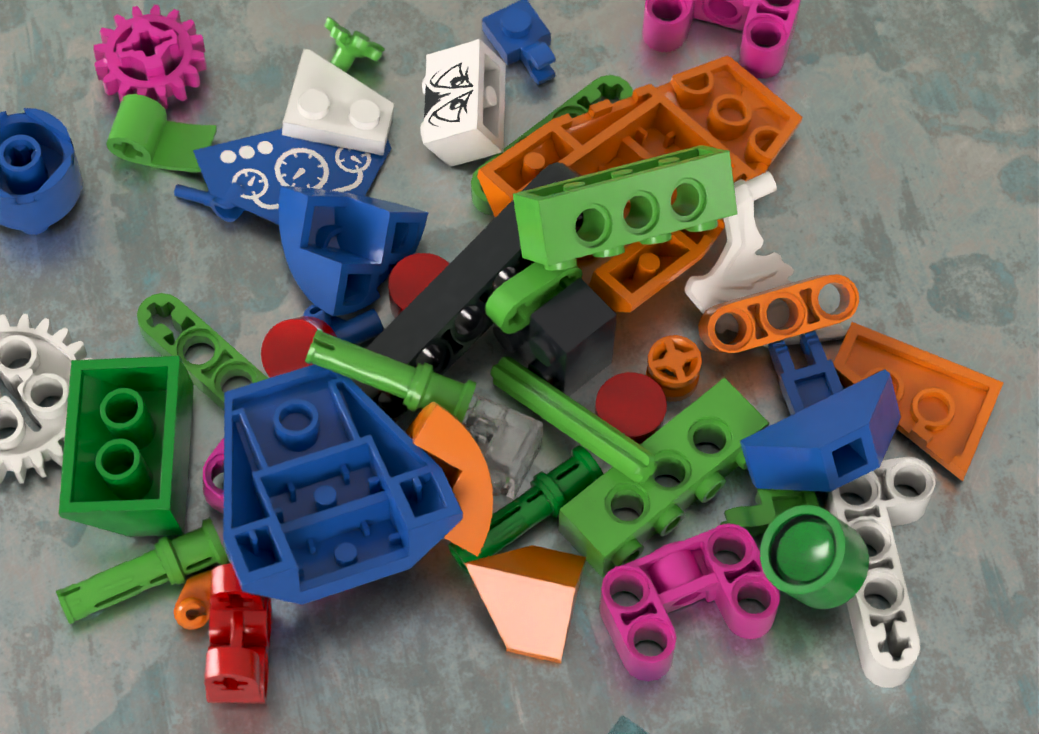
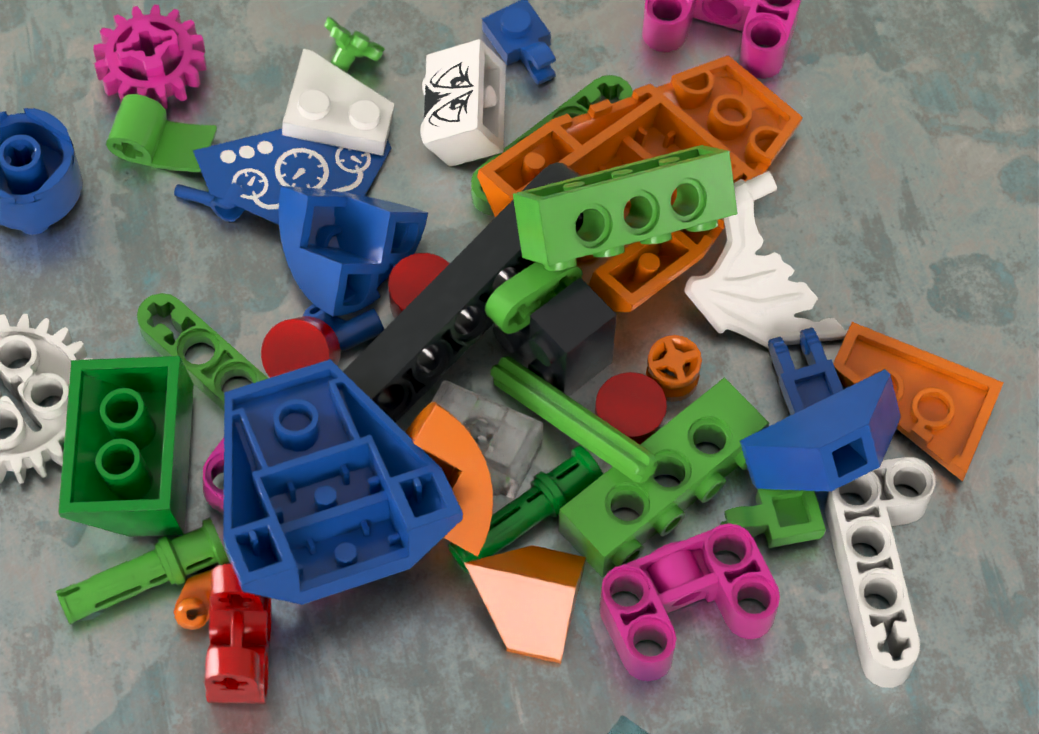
(414, 385): bright green pin -> none
(803, 306): orange beam -> none
(814, 557): green piece -> none

